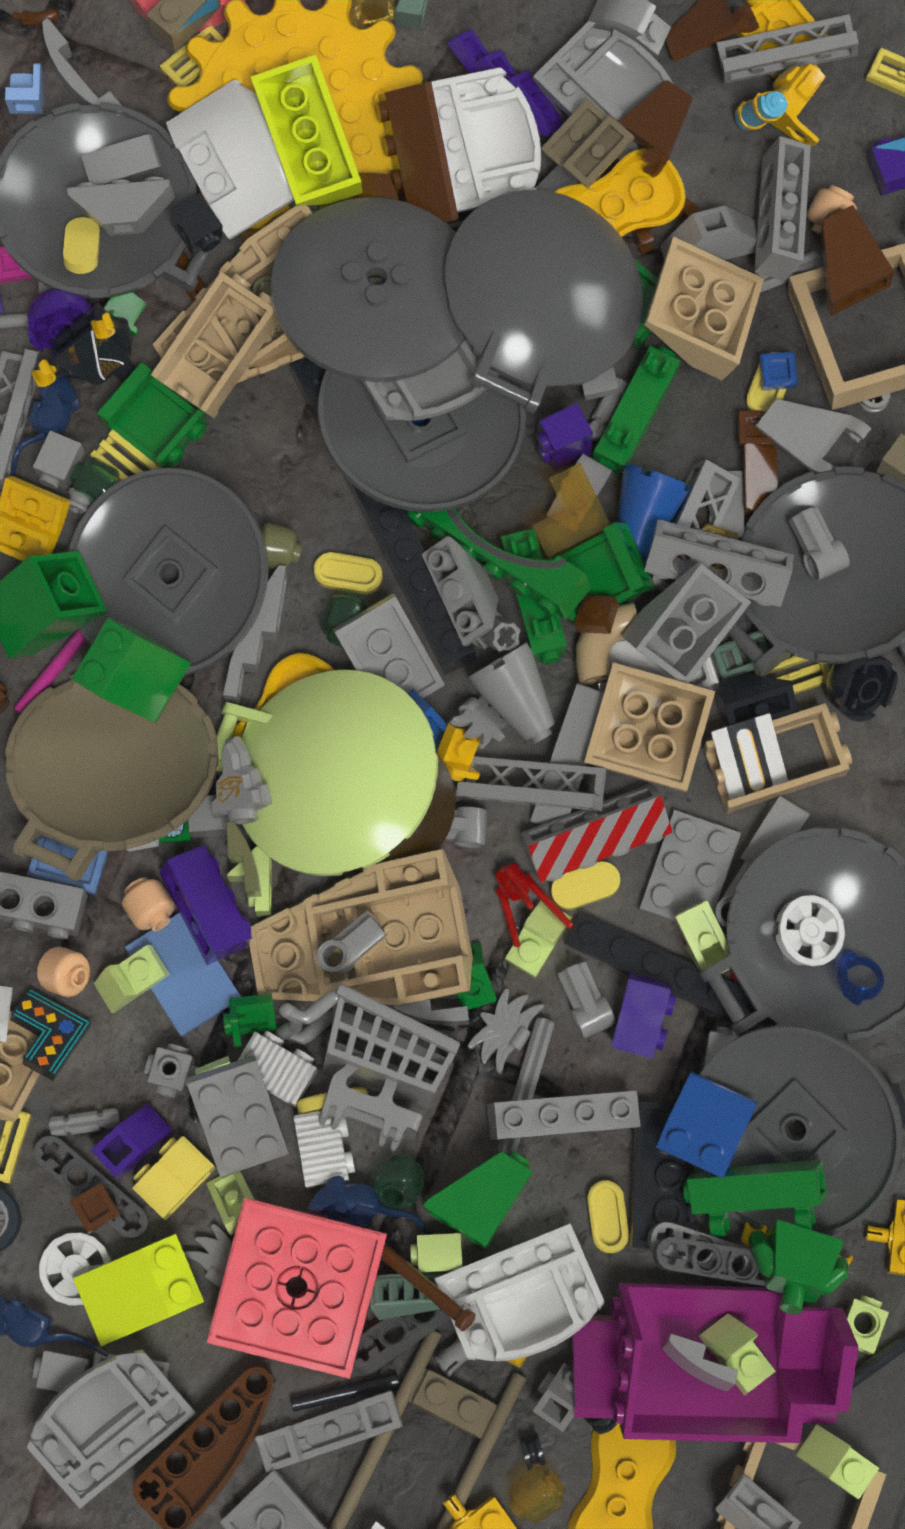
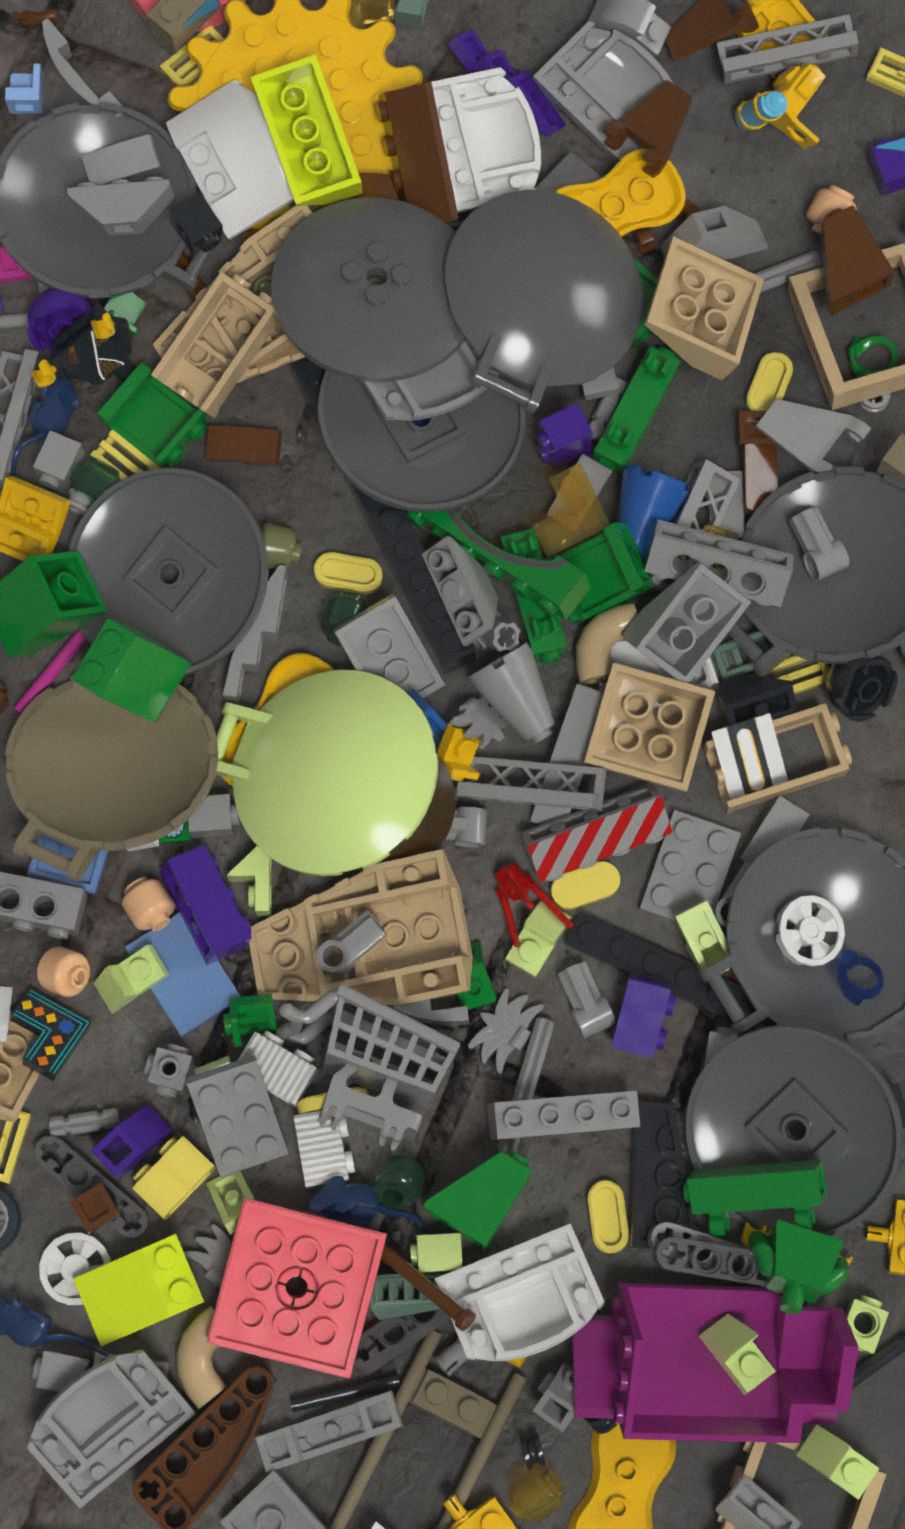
(81, 245): light yellow tile -> none
(196, 1363): none -> tan cylinder
(239, 786): light grey rock -> none
(240, 853): olive slope -> none
(243, 445): none -> reddish brown slope
(587, 143): dark tan slope -> none
(596, 614): reddish brown plate -> none
(689, 1356): light grey slope -> none
(707, 1125): blue slope -> none
(778, 371): blue tile -> none
(782, 208): light grey brick -> none
(862, 345): none -> green piece

